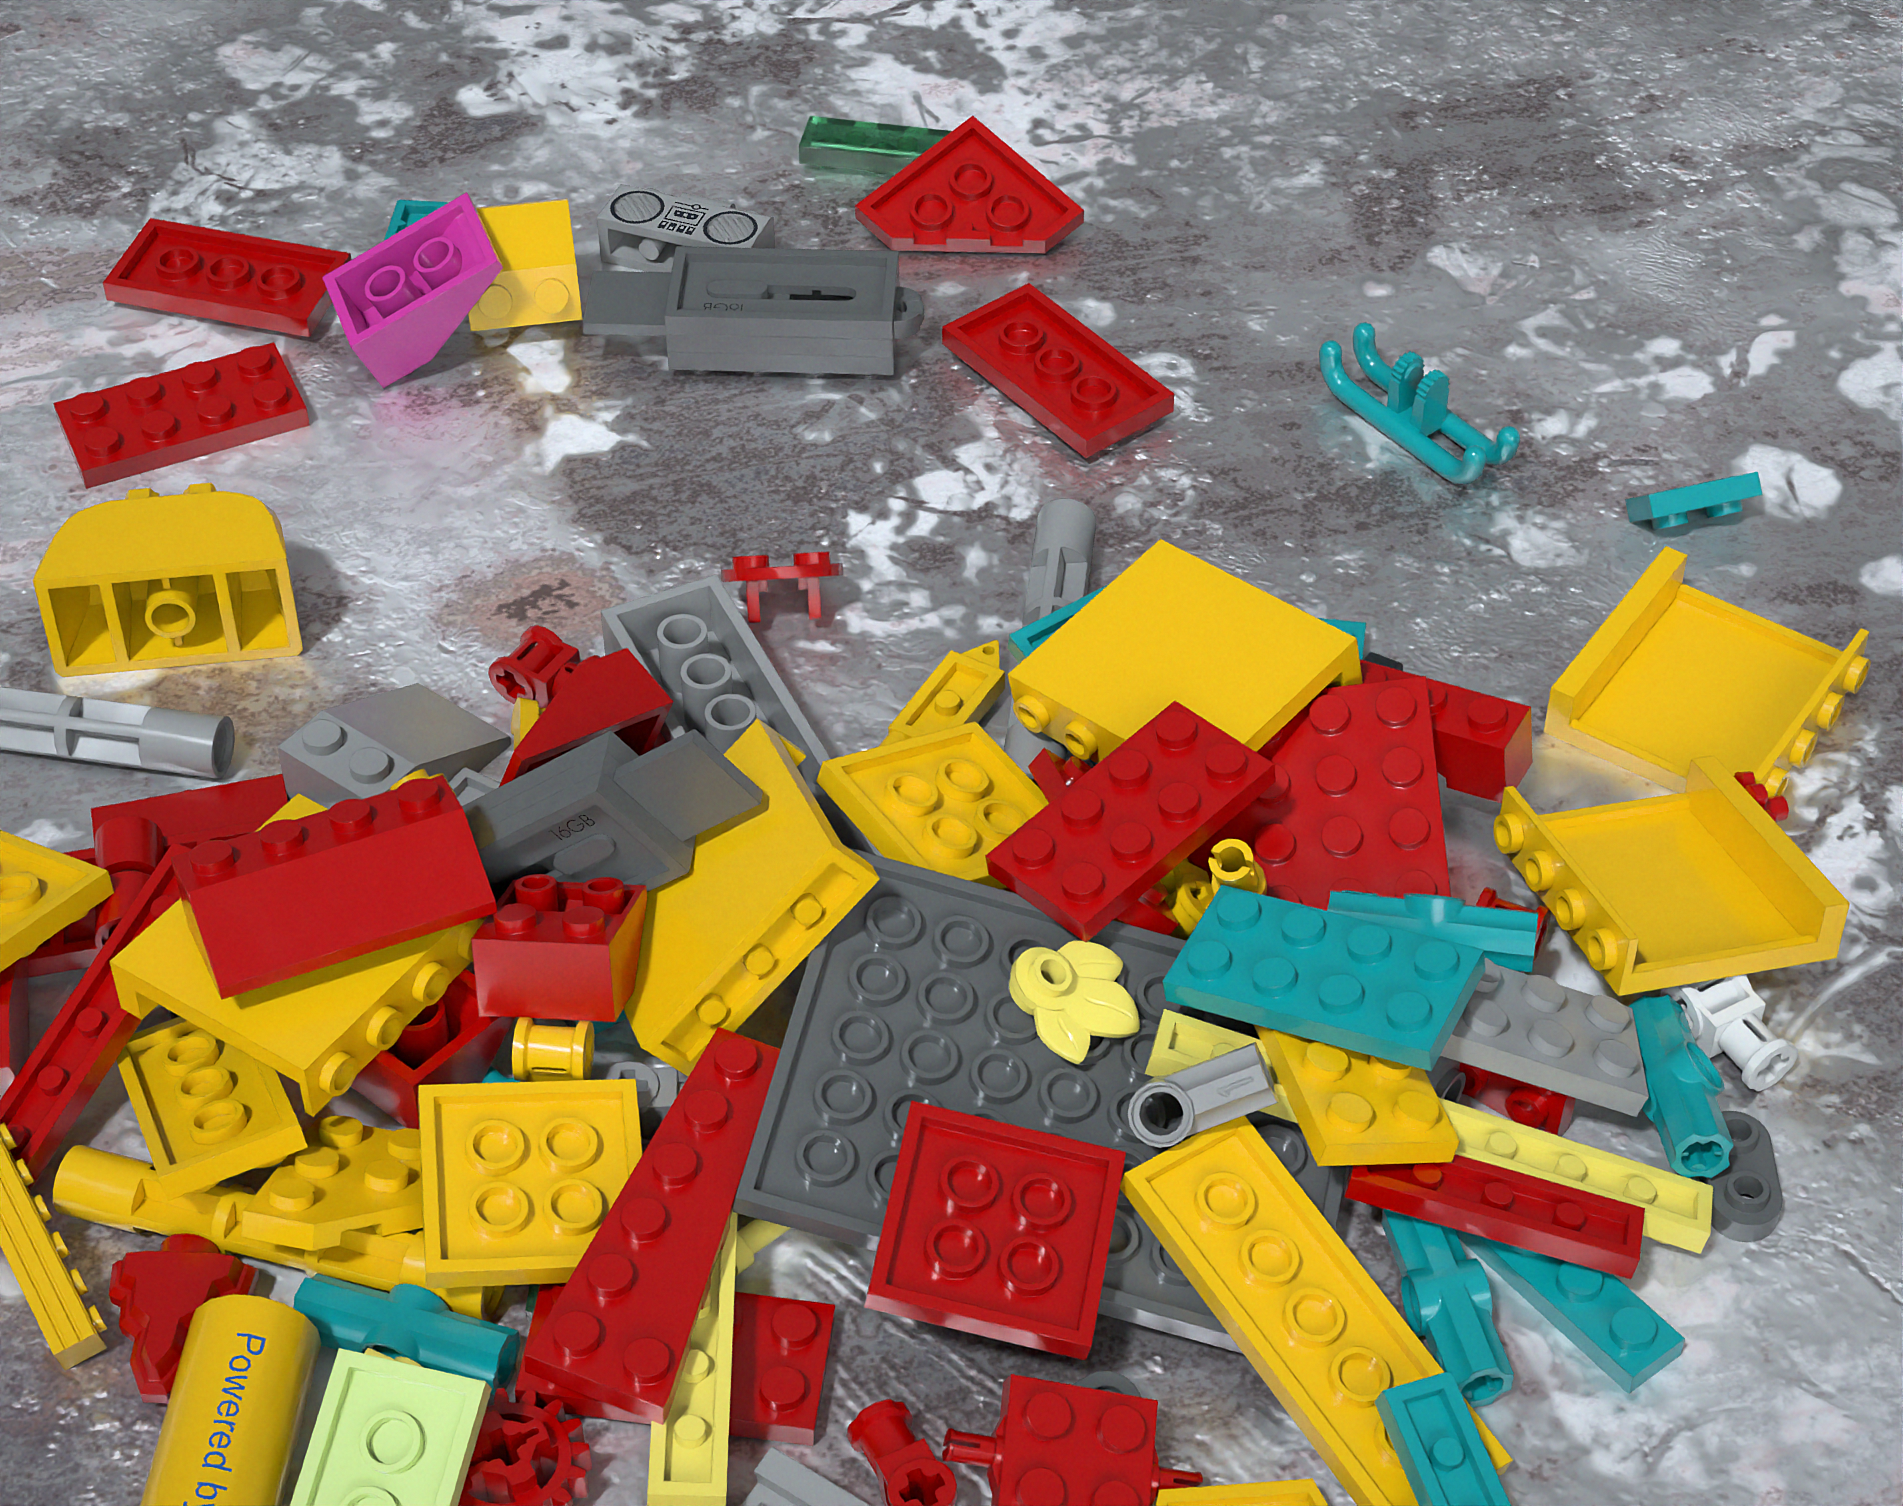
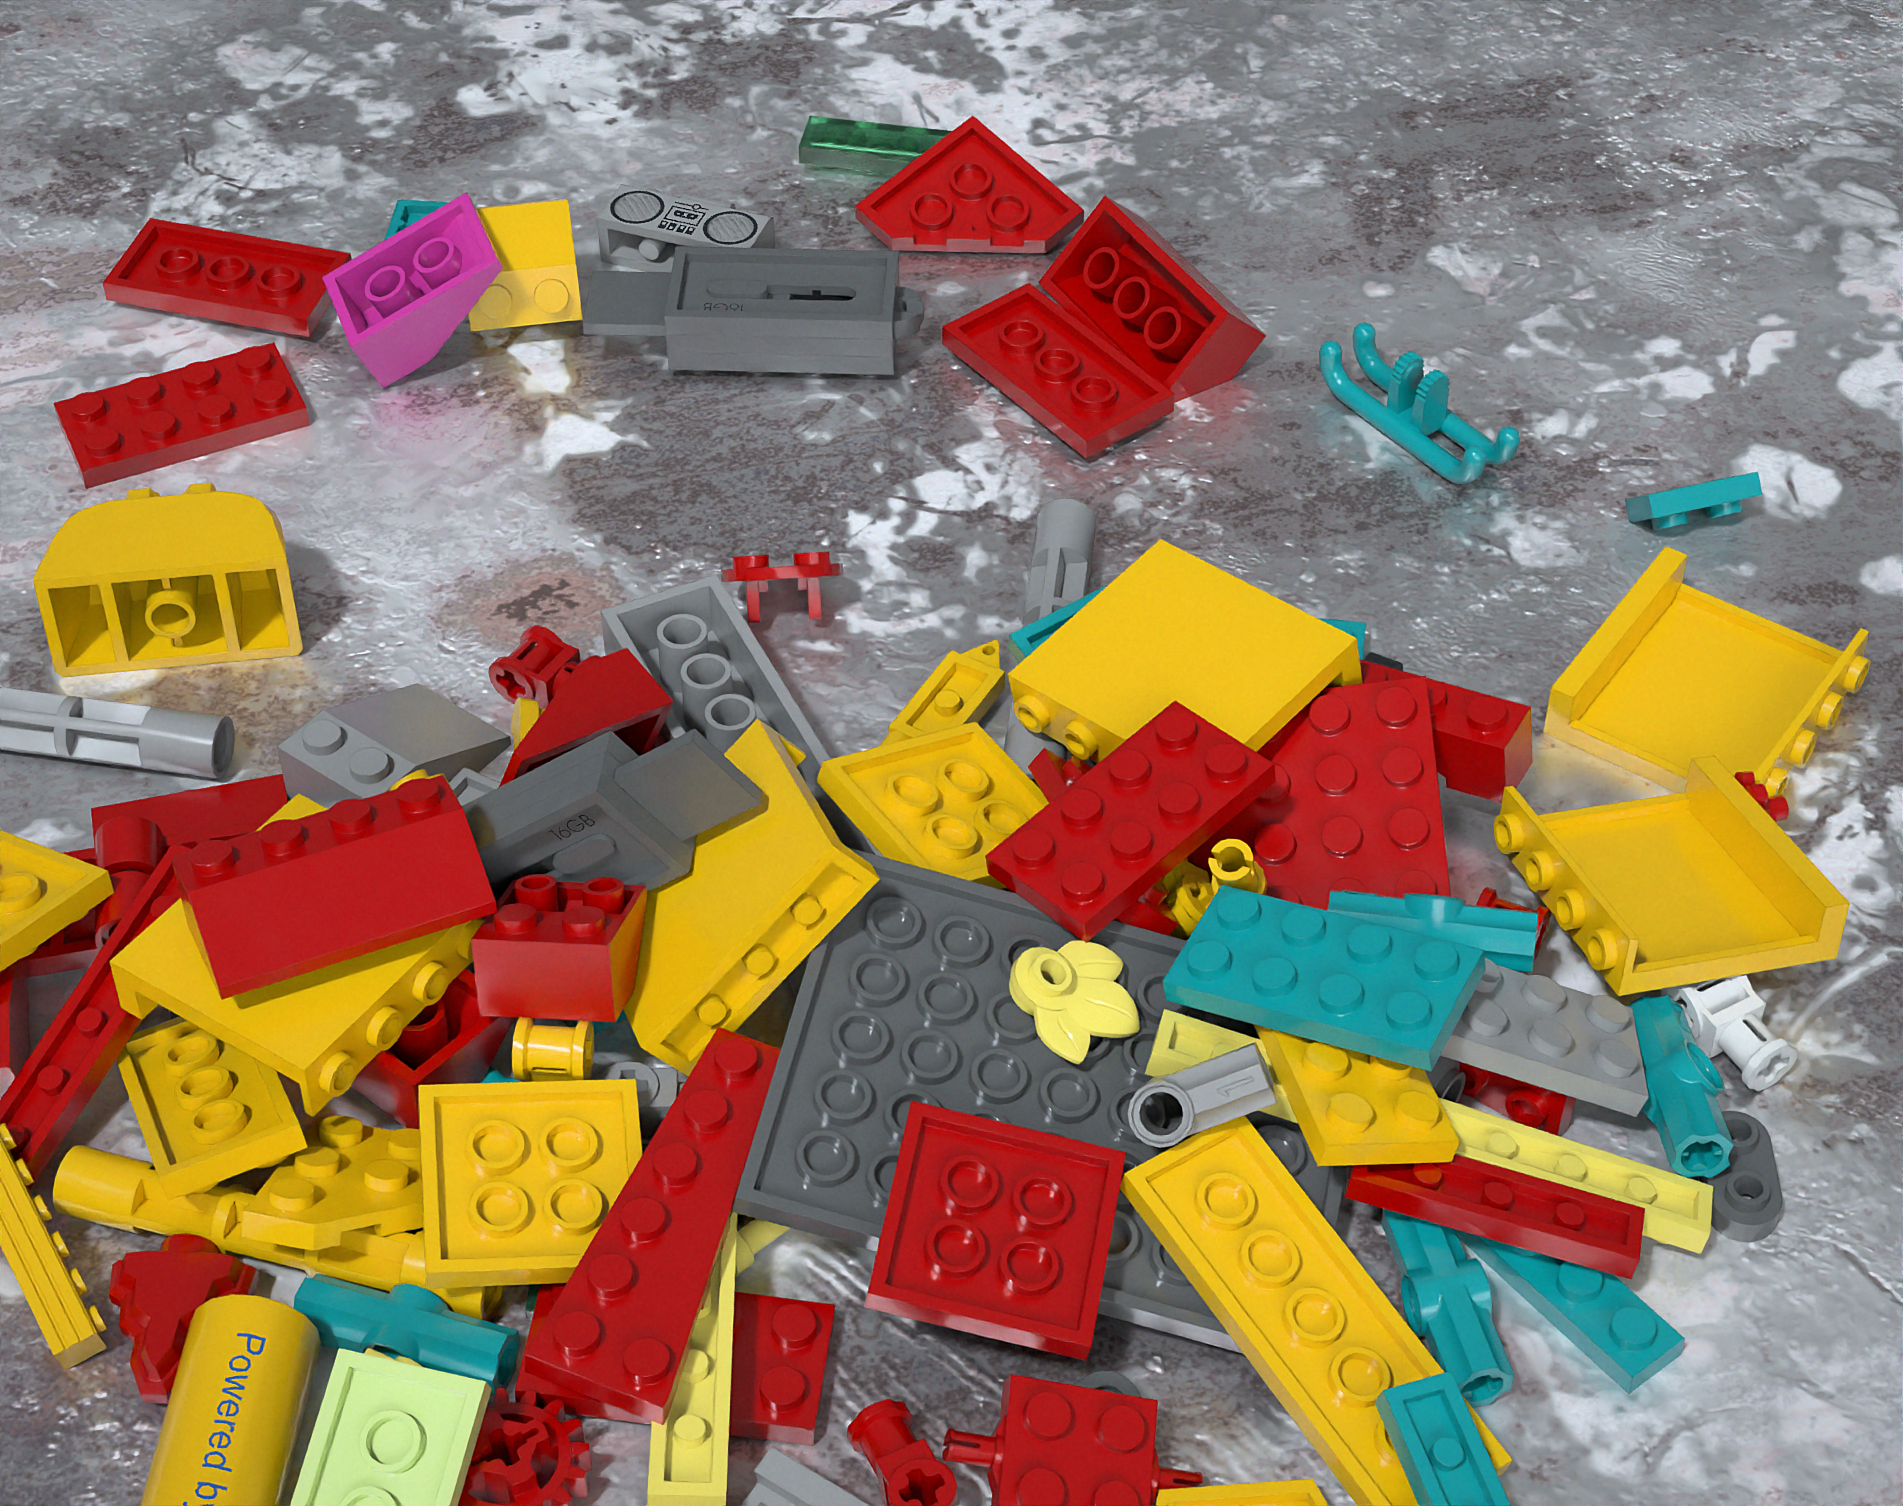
(1150, 302): none -> red slope

